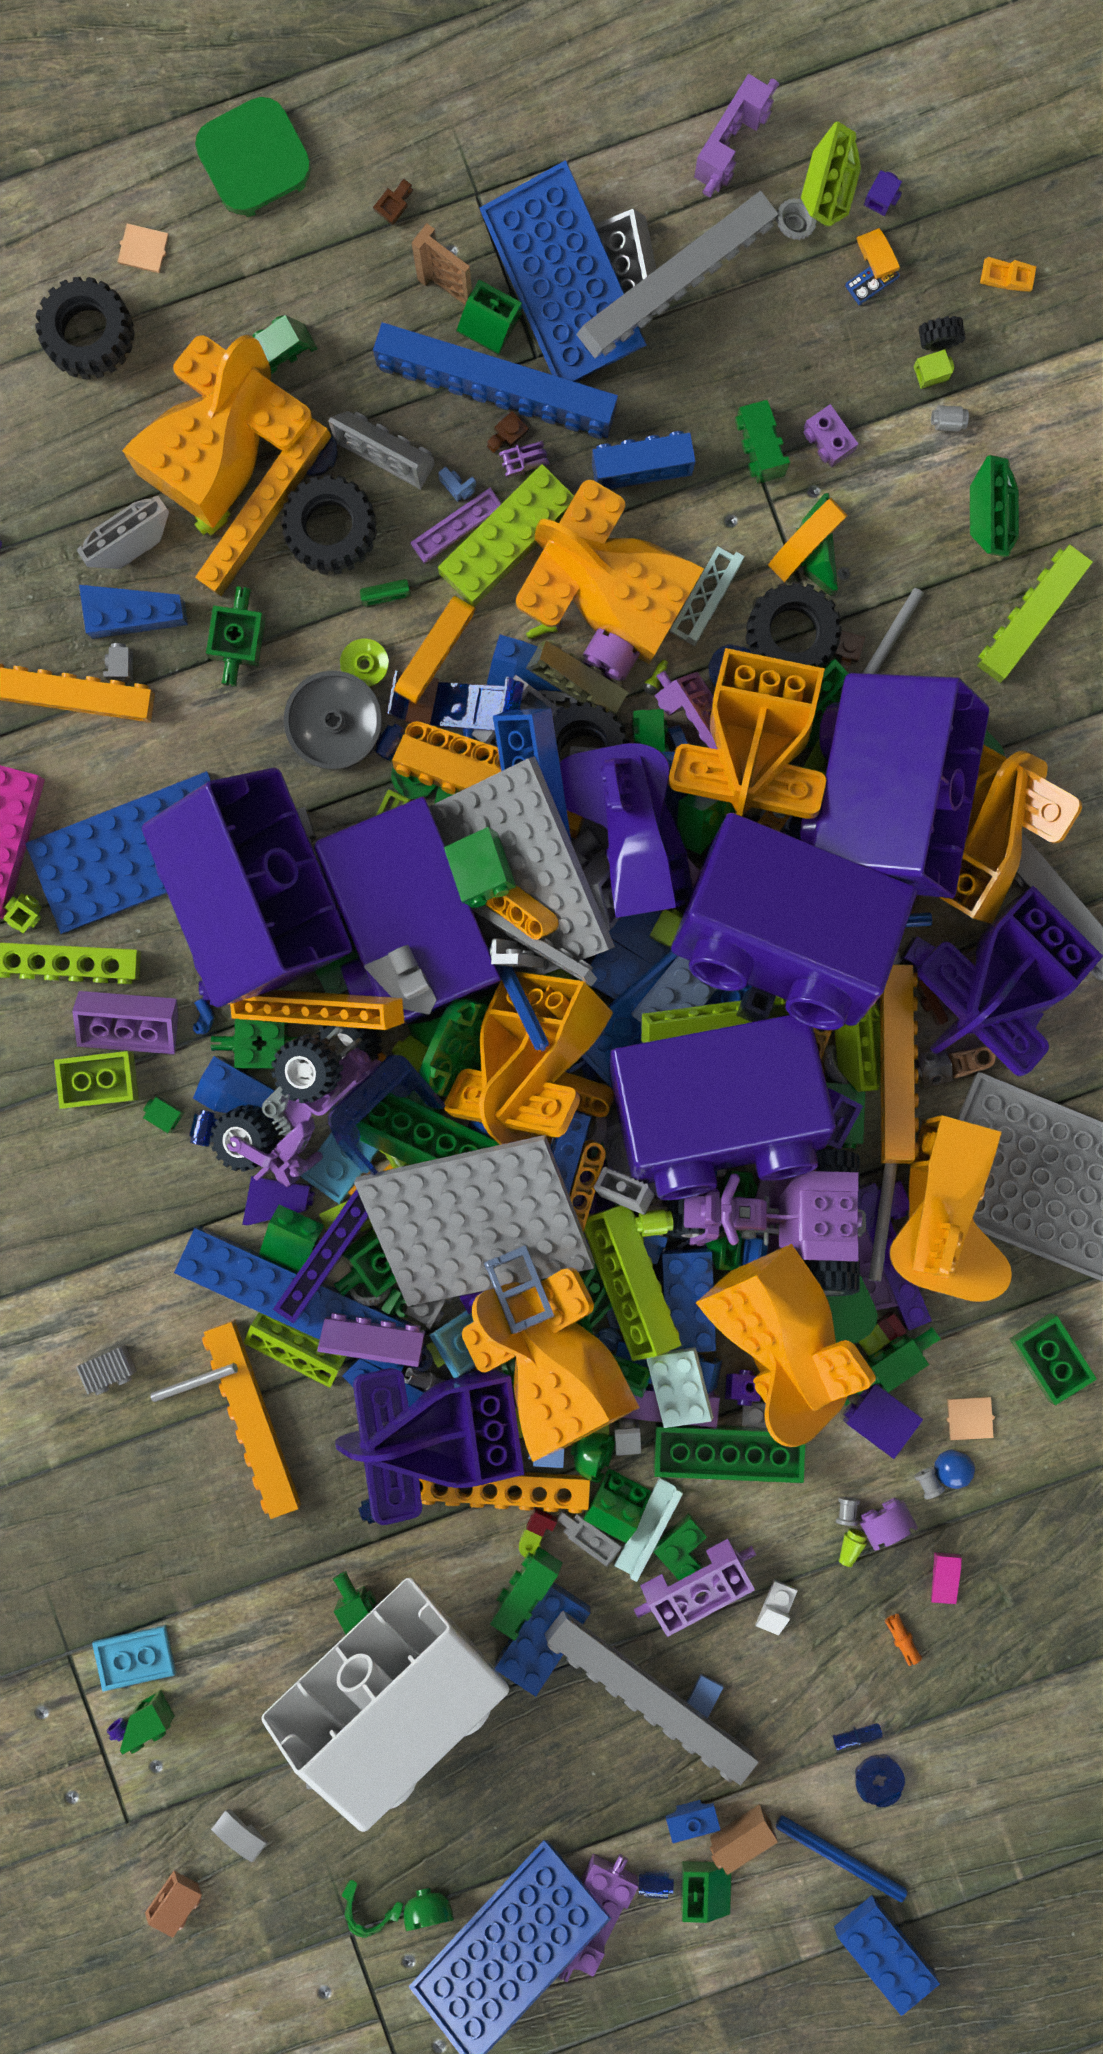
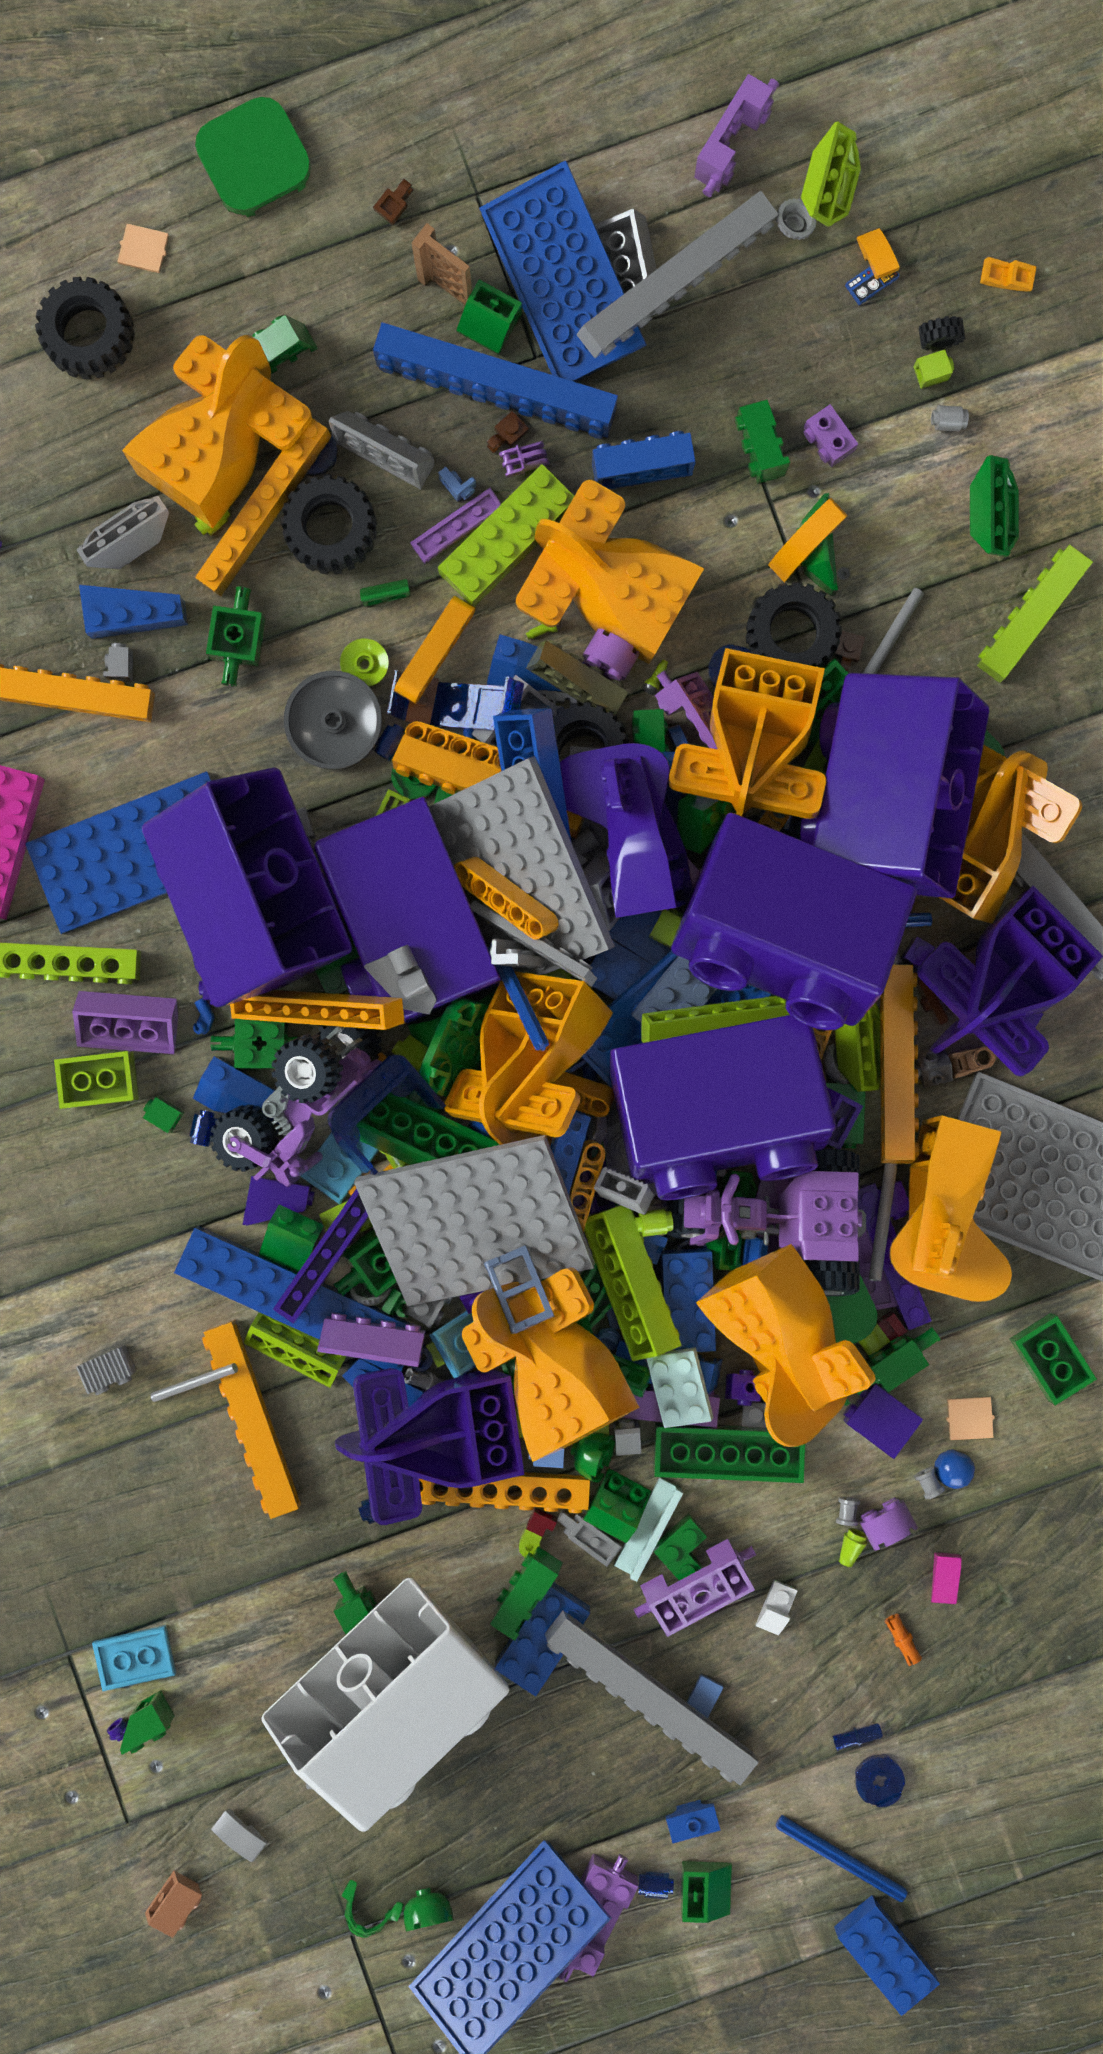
(17, 918): lime brick -> none
(480, 867): green brick -> none
(716, 595): light aqua fence -> none
(742, 1840): medium nougat brick -> none
(755, 1005): black brick -> none
(883, 193): dark purple brick -> none

